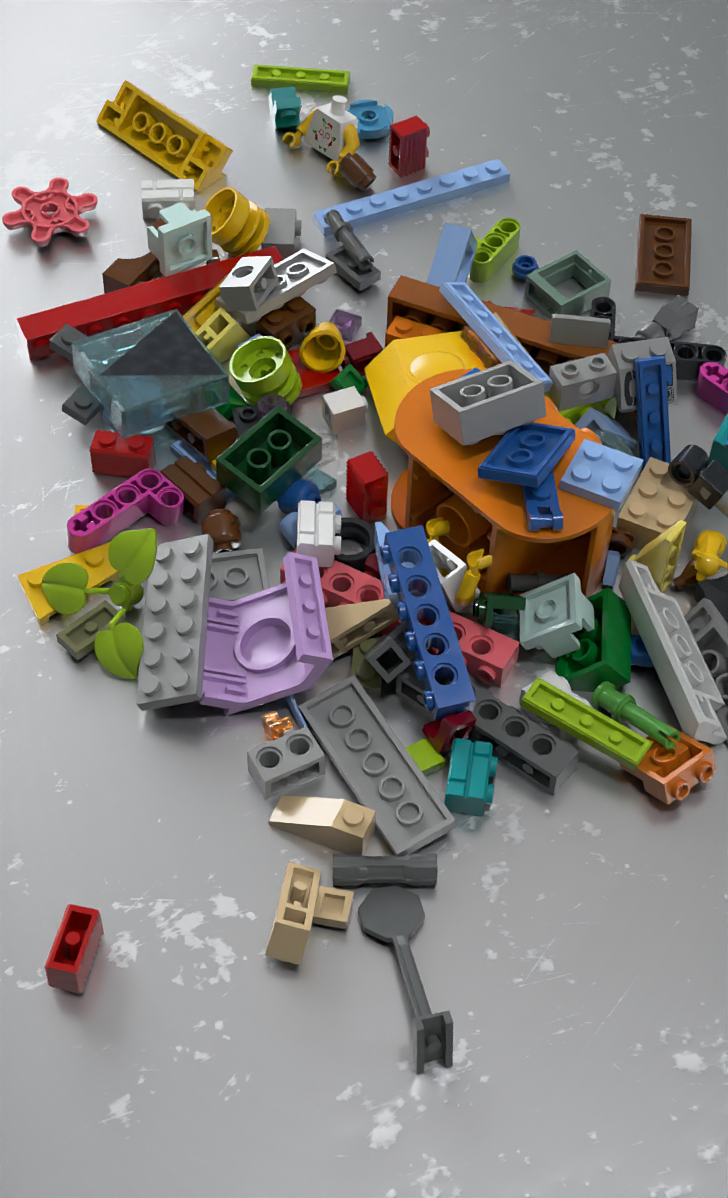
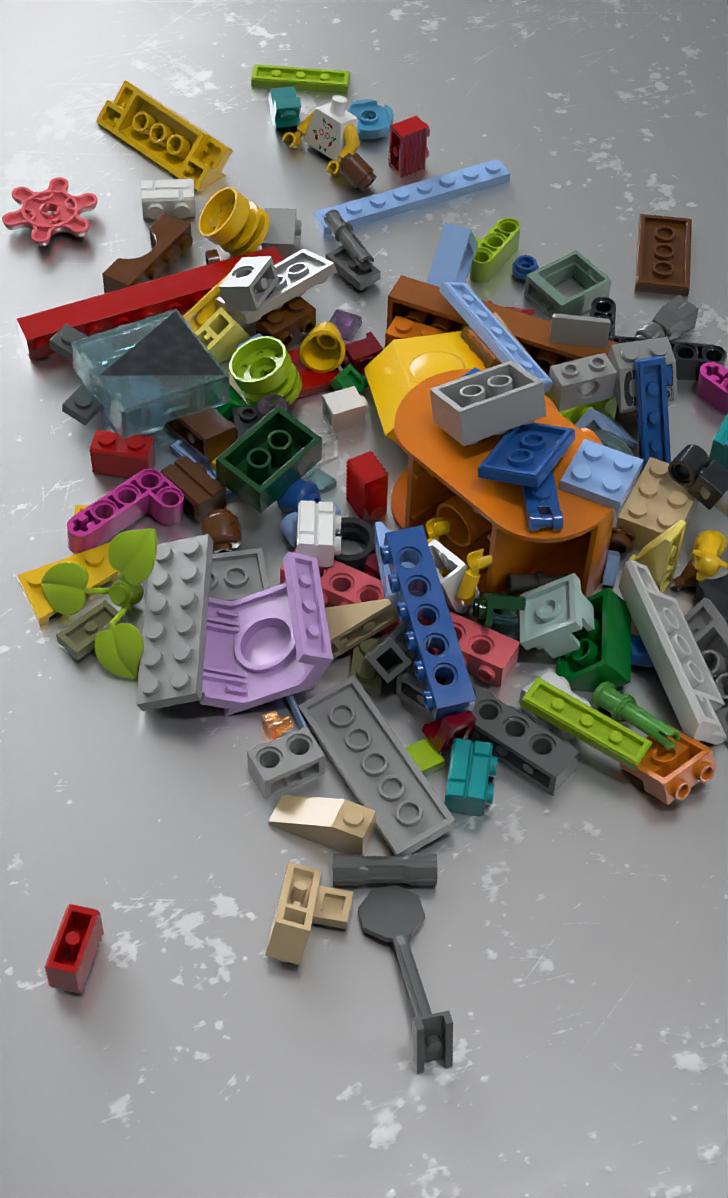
(182, 240): light aqua panel -> none

